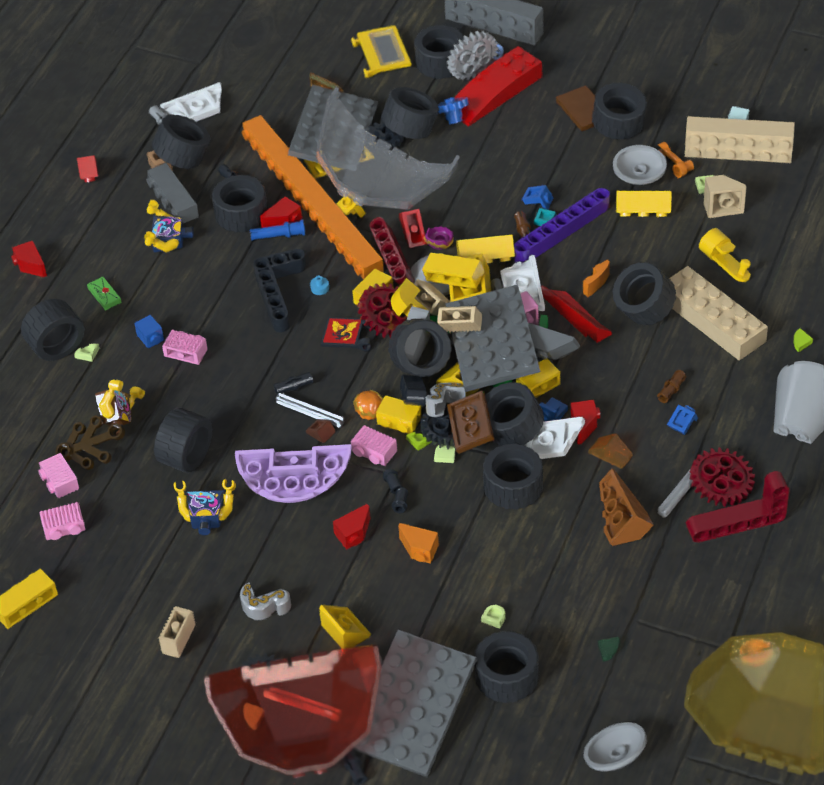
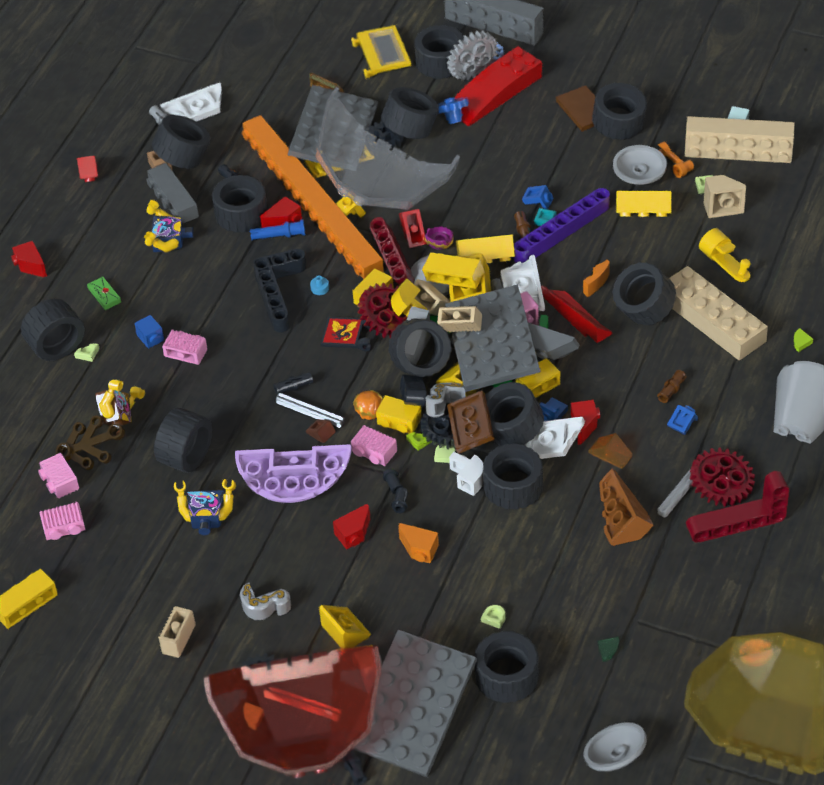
(470, 472): none -> white brick

